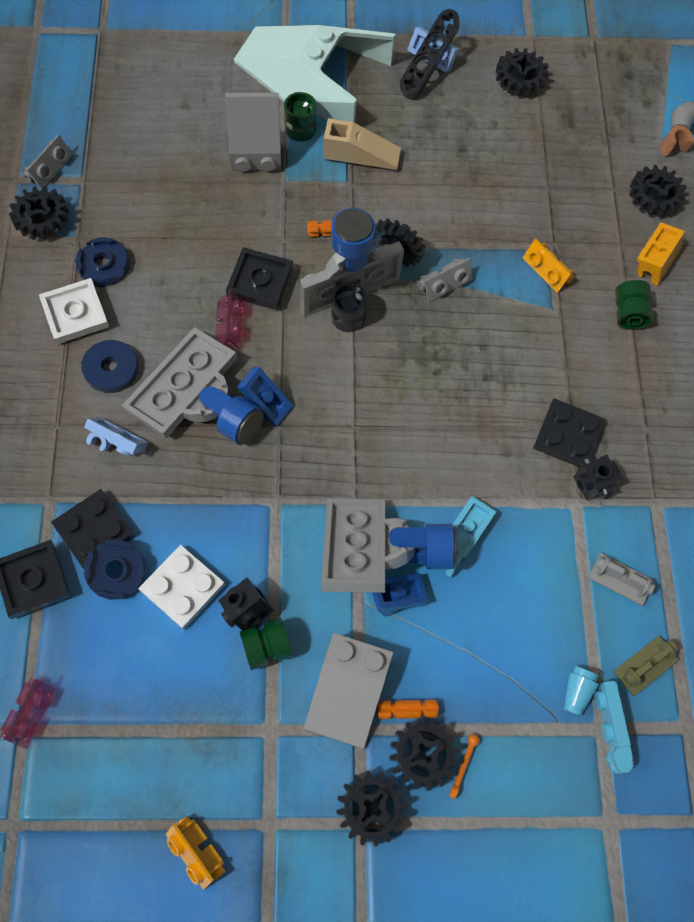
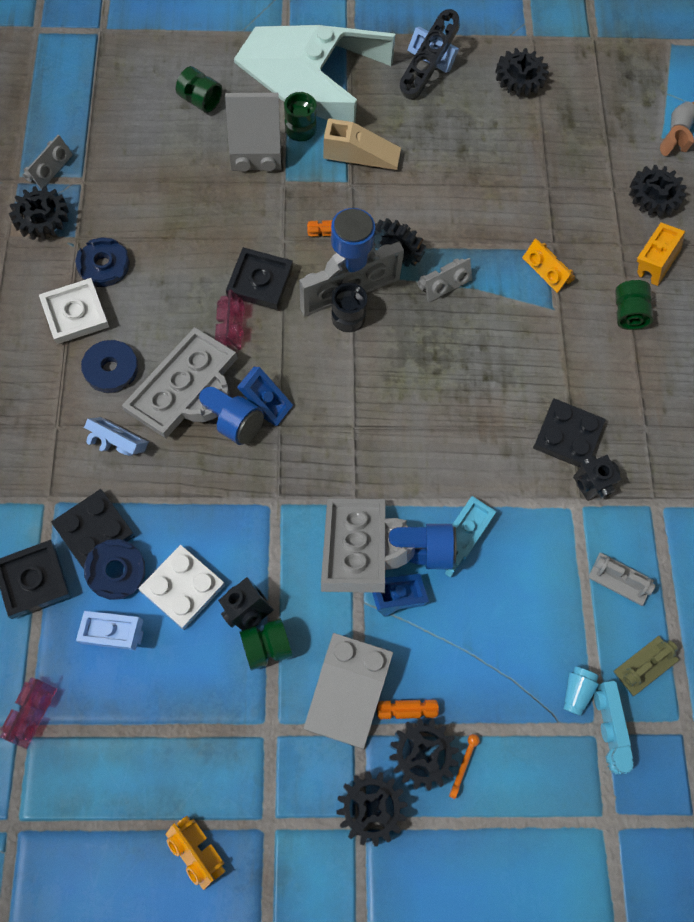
(110, 630): none -> light blue plate
(198, 89): none -> dark green wheel

